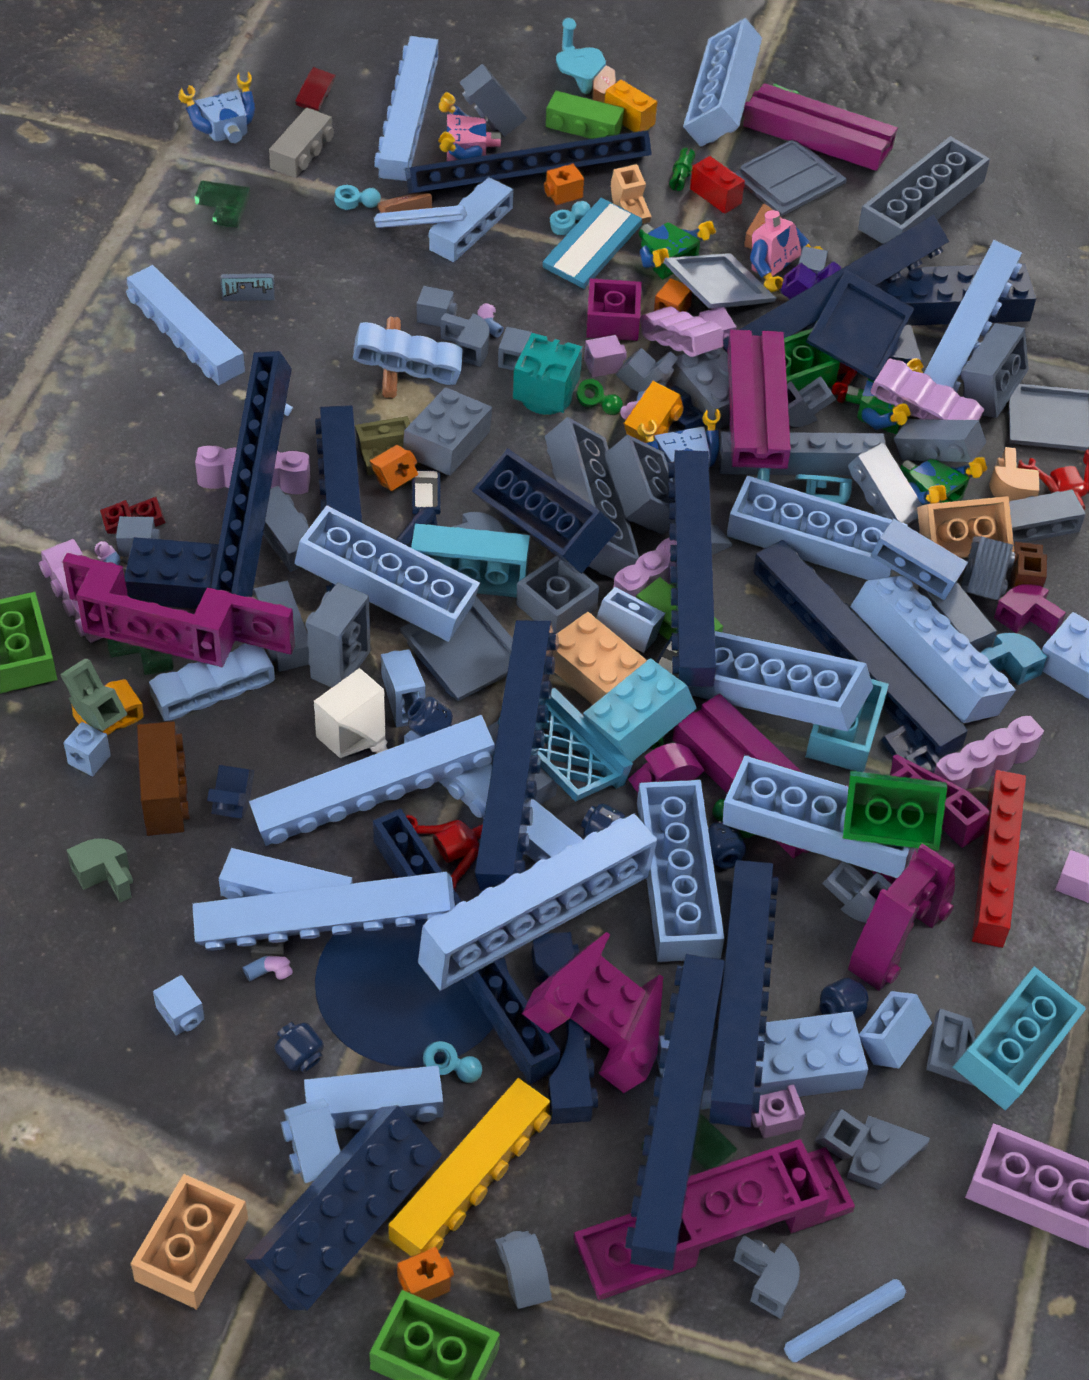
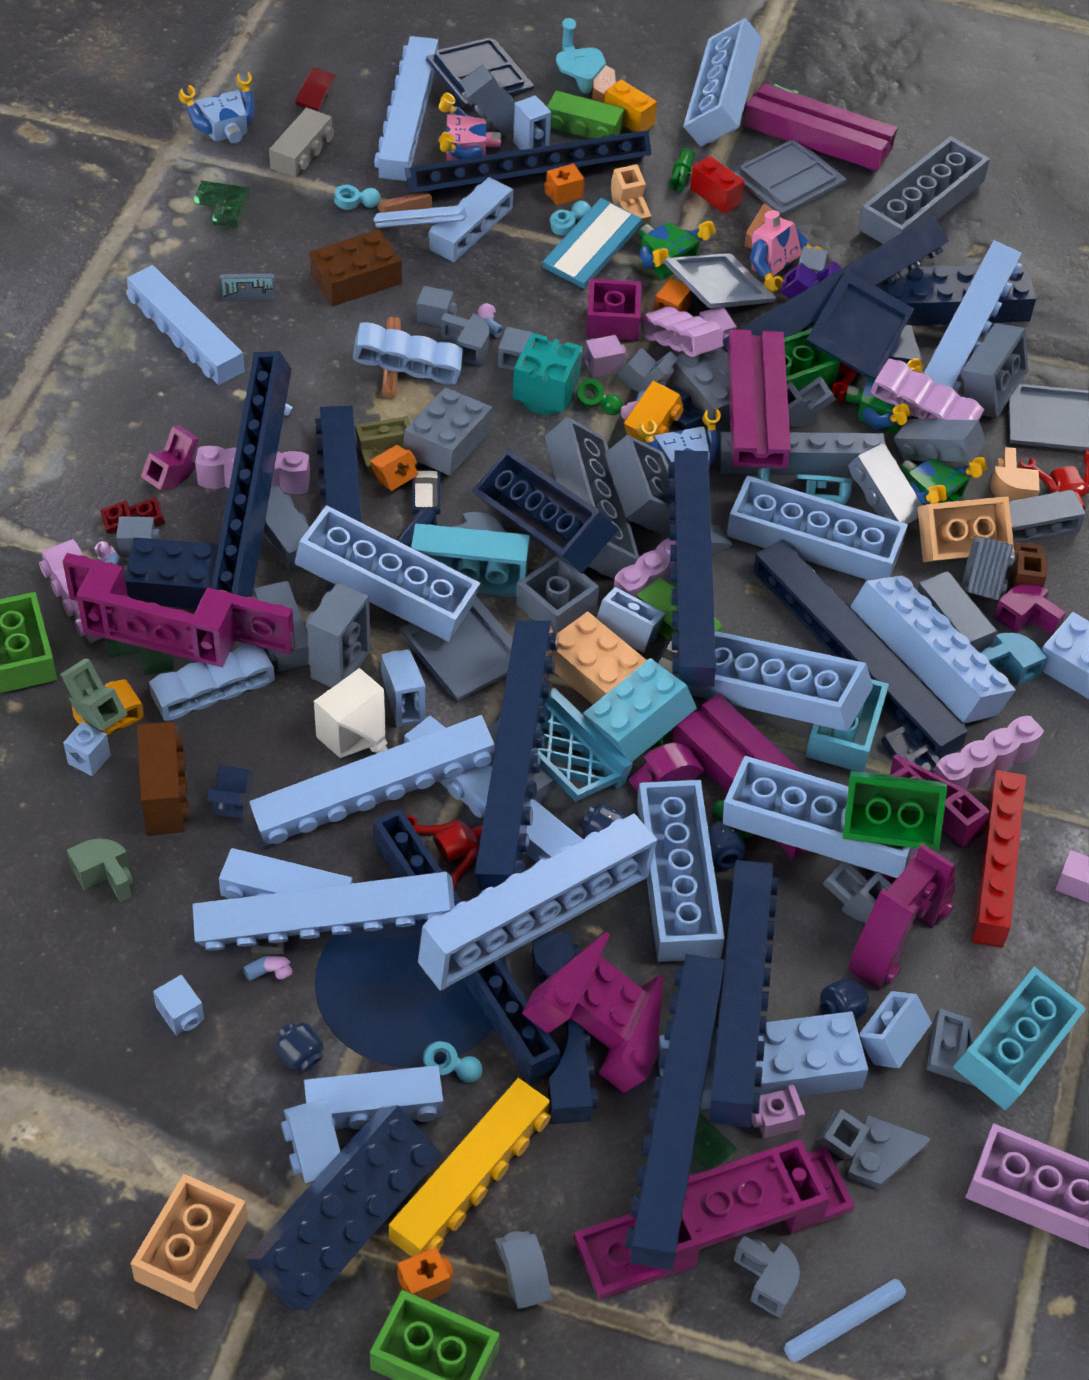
(175, 463): none -> magenta brick
(355, 267): none -> reddish brown brick
(428, 716): dark blue head -> none
(459, 61): none -> piece
(531, 123): none -> light blue brick
(918, 559): medium blue brick -> none

